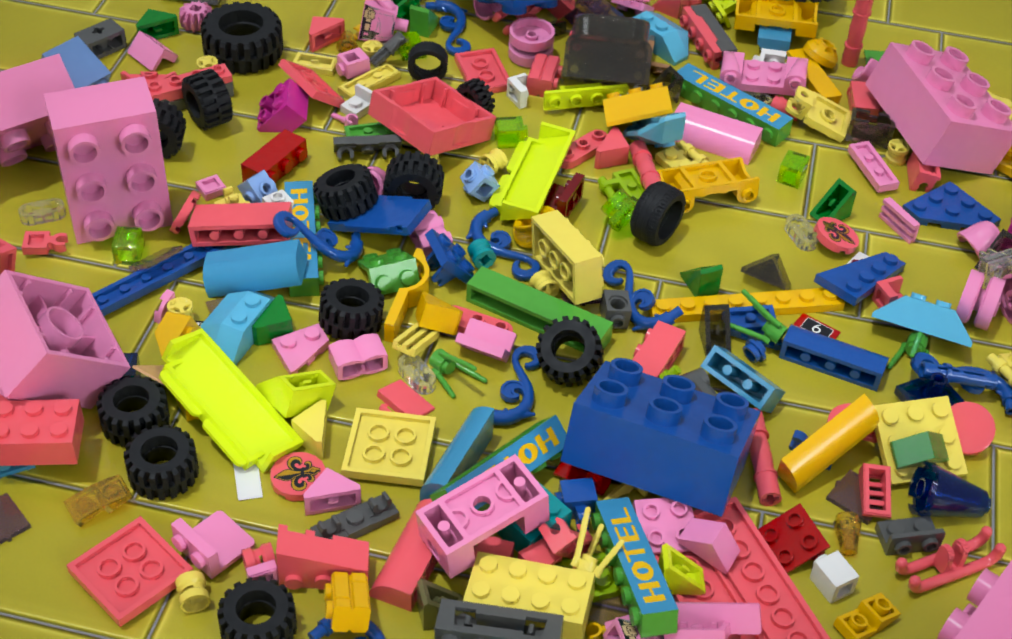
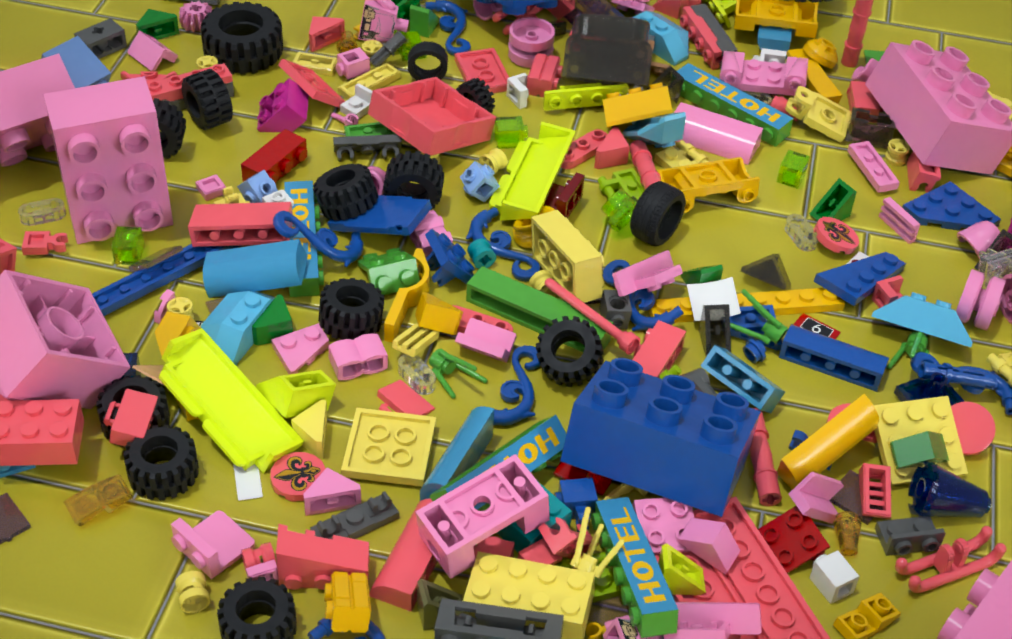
(129, 570): coral plate -> none
(131, 418): none -> coral piece
(185, 212): coral tile -> none
(627, 341): none -> coral piece
(648, 274): none -> bright pink bracket
(713, 294): none -> white sticker
(814, 495): none -> bright pink panel

